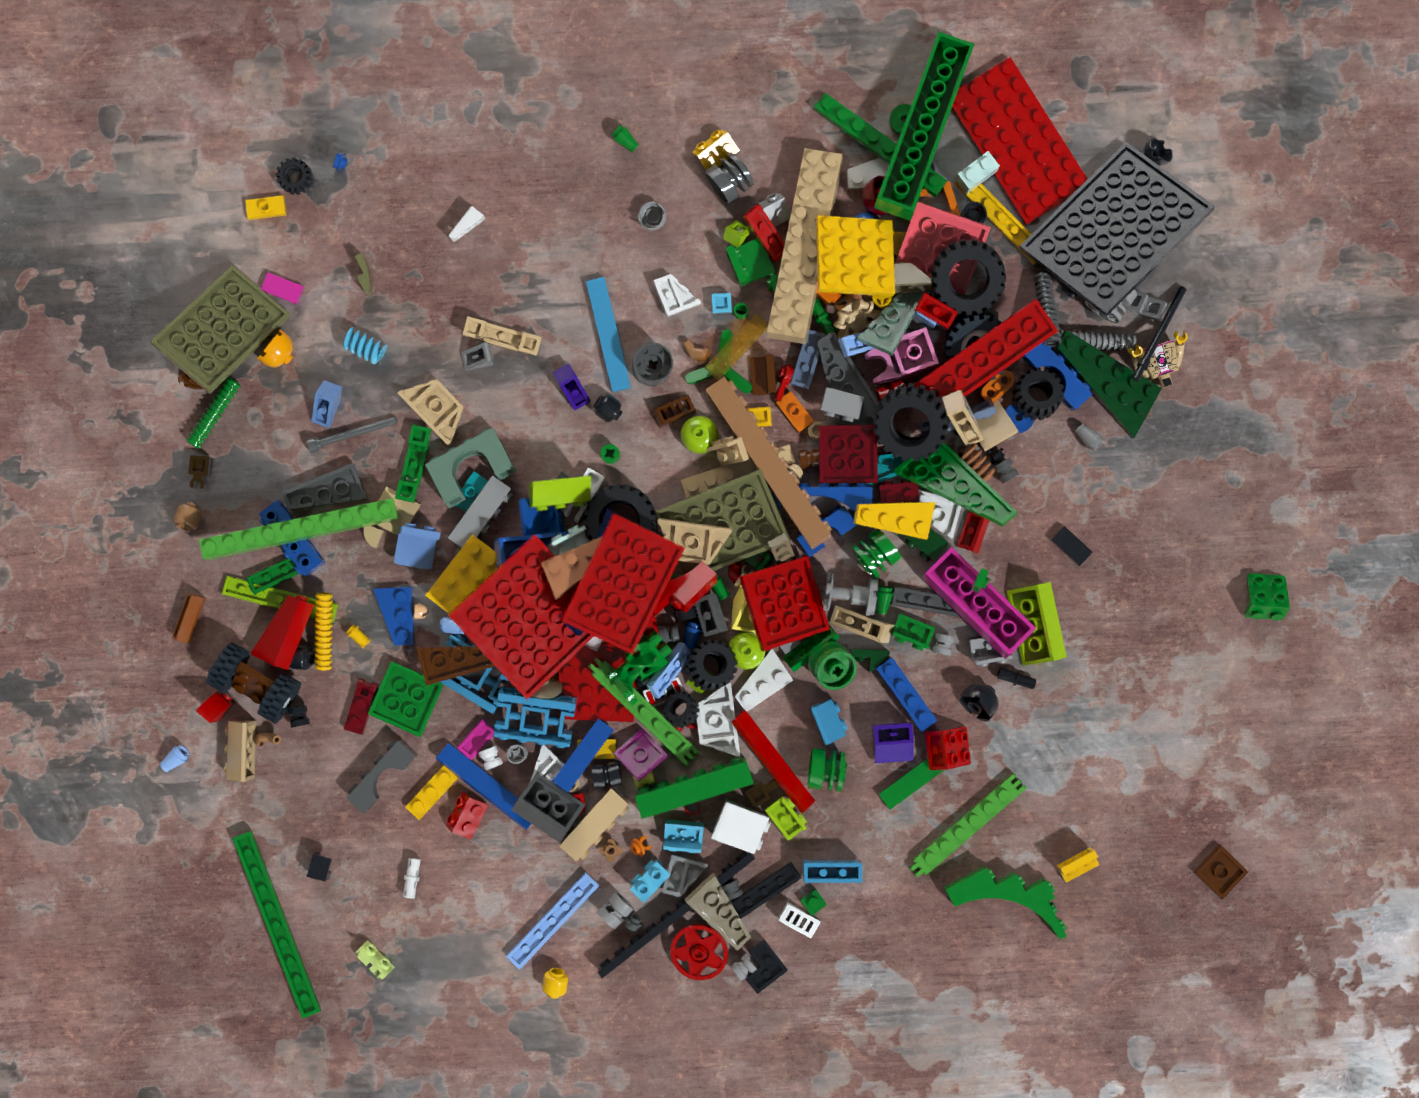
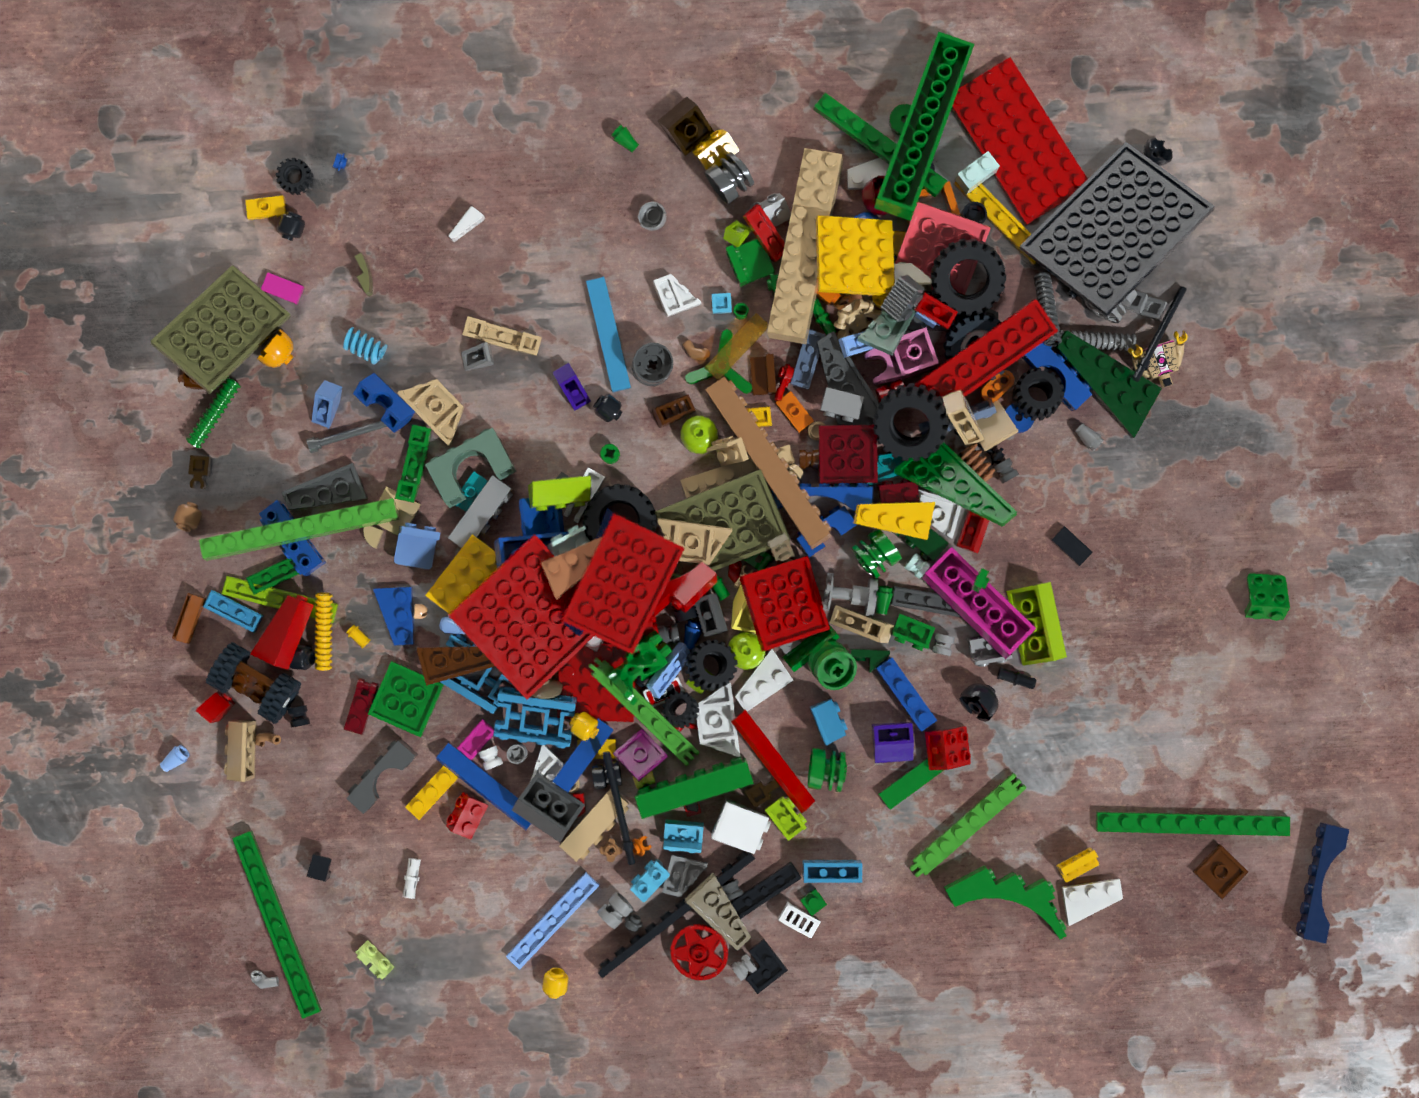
(233, 611): none -> dark azure tile
(262, 981): none -> light grey arm
(291, 226): none -> black head
(374, 390): none -> blue arch
(584, 726): none -> yellow head
(627, 843): none -> black bar
(686, 125): none -> dark brown slope
(902, 298): none -> dark grey brick
(917, 566): none -> light aqua wheel
(1089, 898): none -> white wing
(1193, 823): none -> green plate
(1329, 843): none -> dark blue arch

